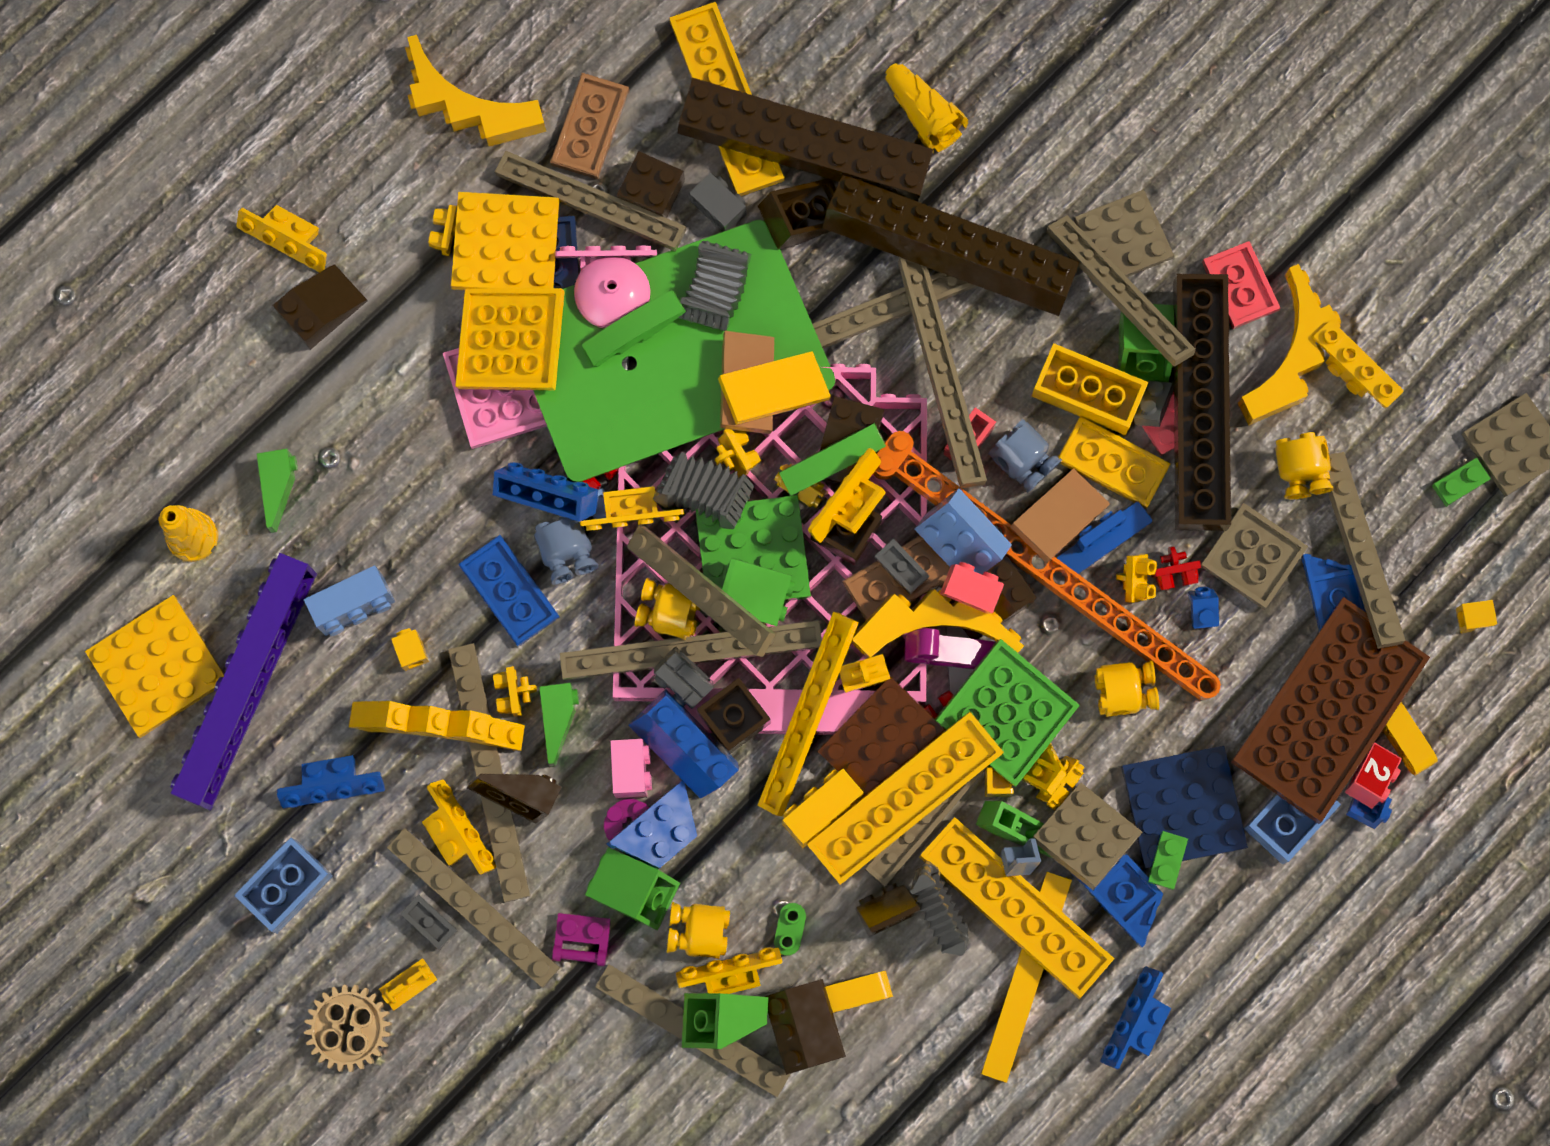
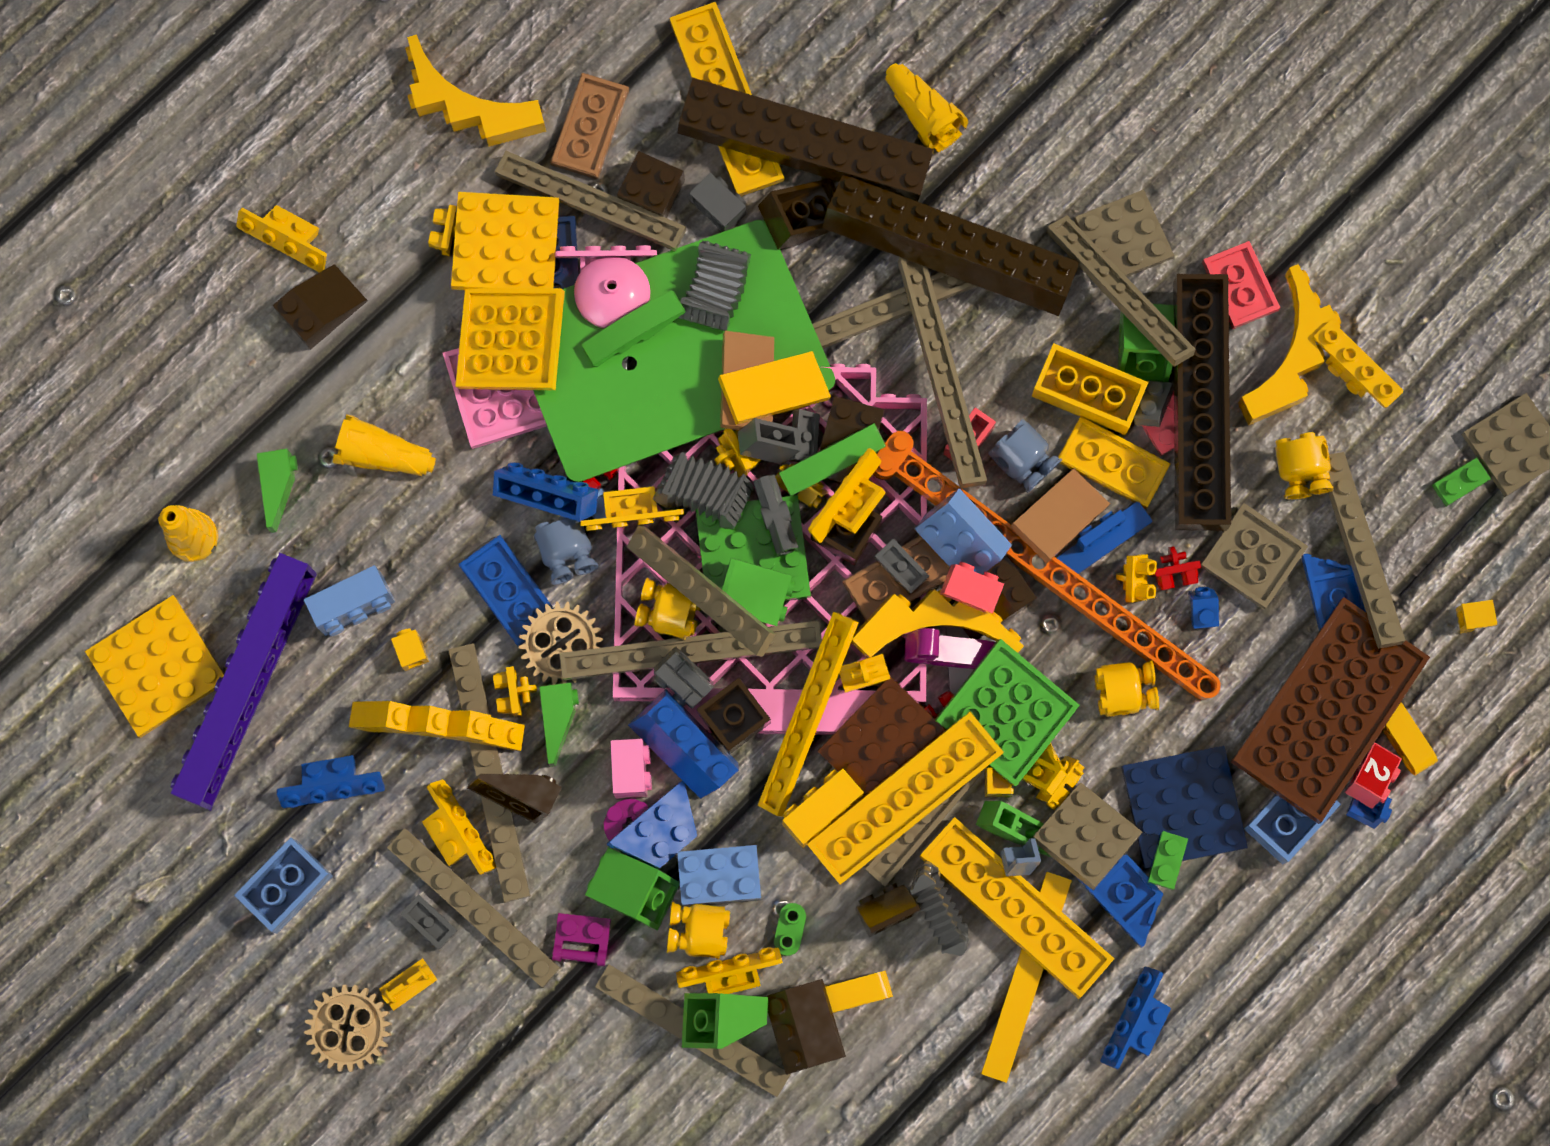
(374, 448): none -> yellow cone
(546, 624): none -> tan gear
(719, 875): none -> medium blue brick
(768, 441): none -> dark grey brick
(775, 515): none -> dark grey piece
(808, 430): none -> dark grey plate

